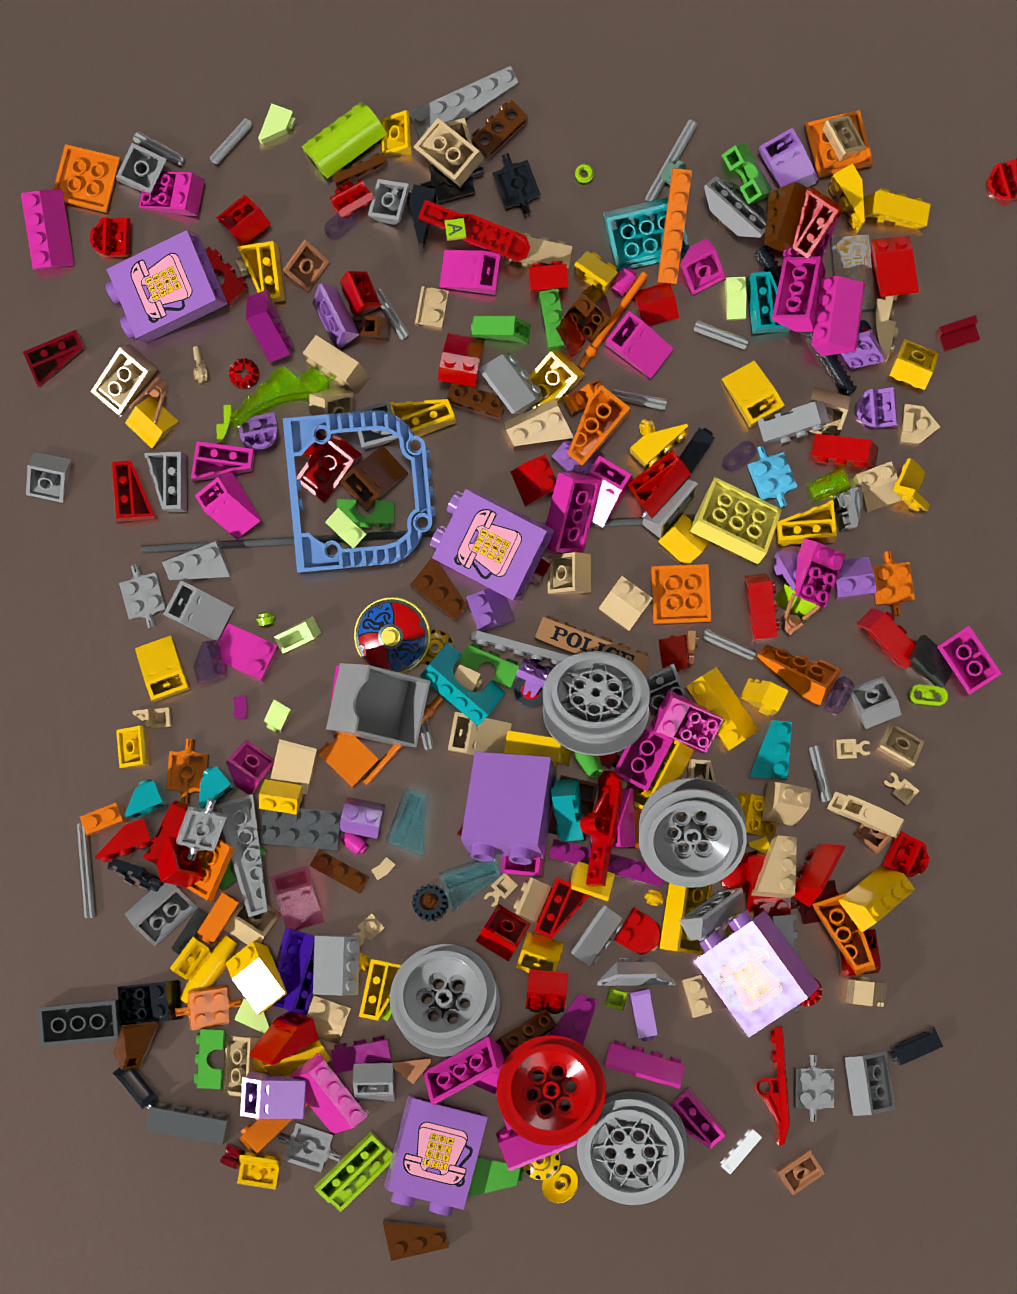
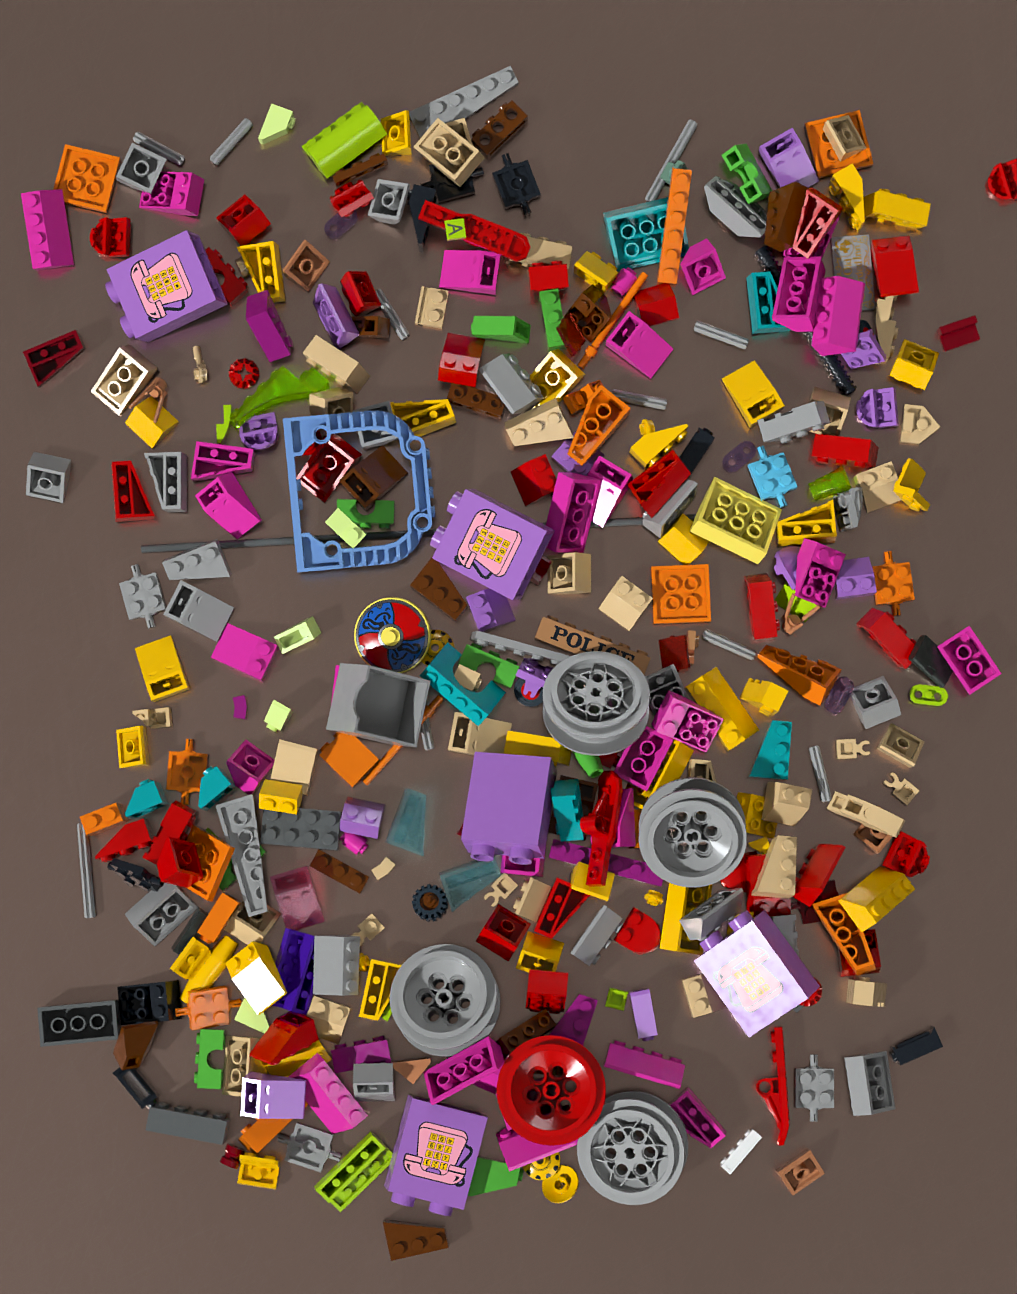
(201, 829): light grey plate -> none
(209, 663): clear purple slope -> none
(265, 618): lime plate -> none
(584, 167): lime plate -> none
(635, 973): light grey wedge -> none
(735, 297): yellowish green slope -> none

